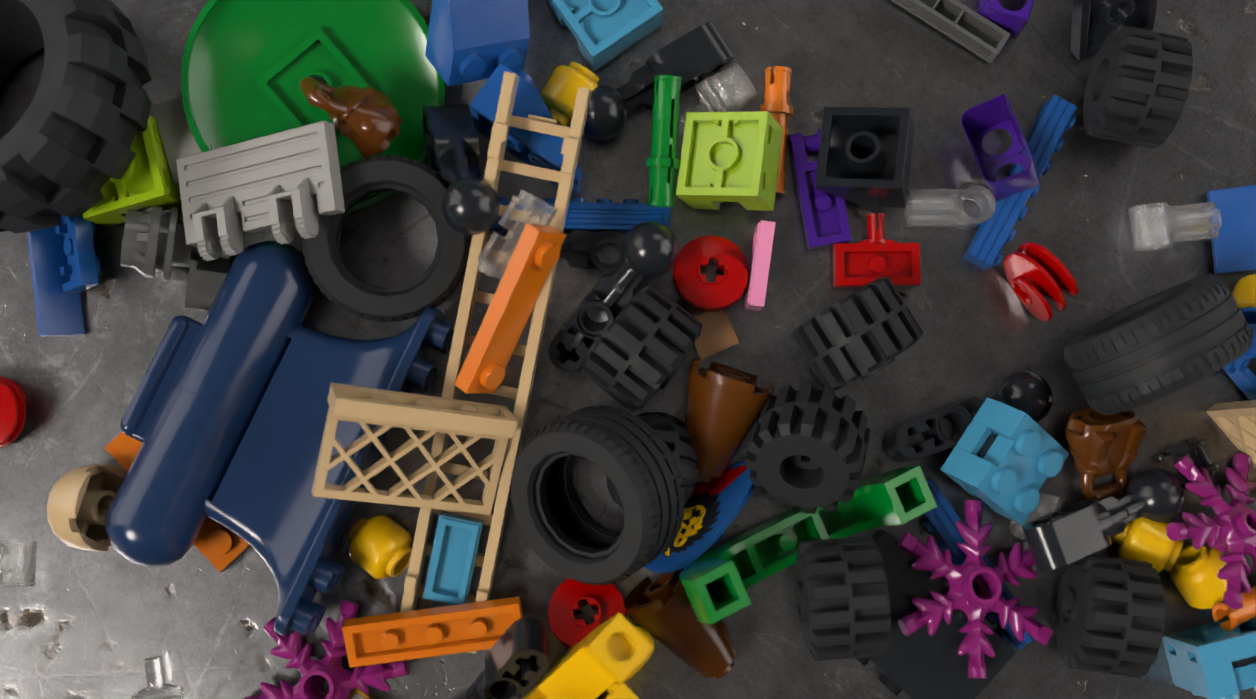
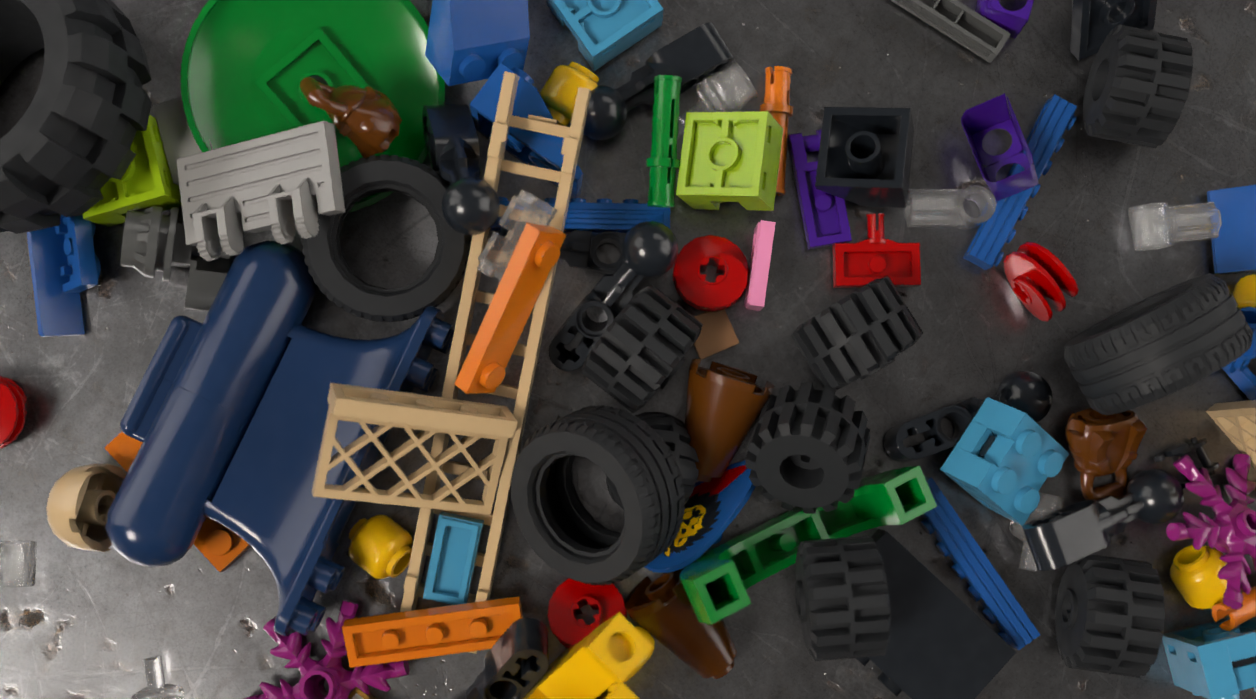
(961, 596): magenta piece -> none
(1148, 542): yellow head -> none

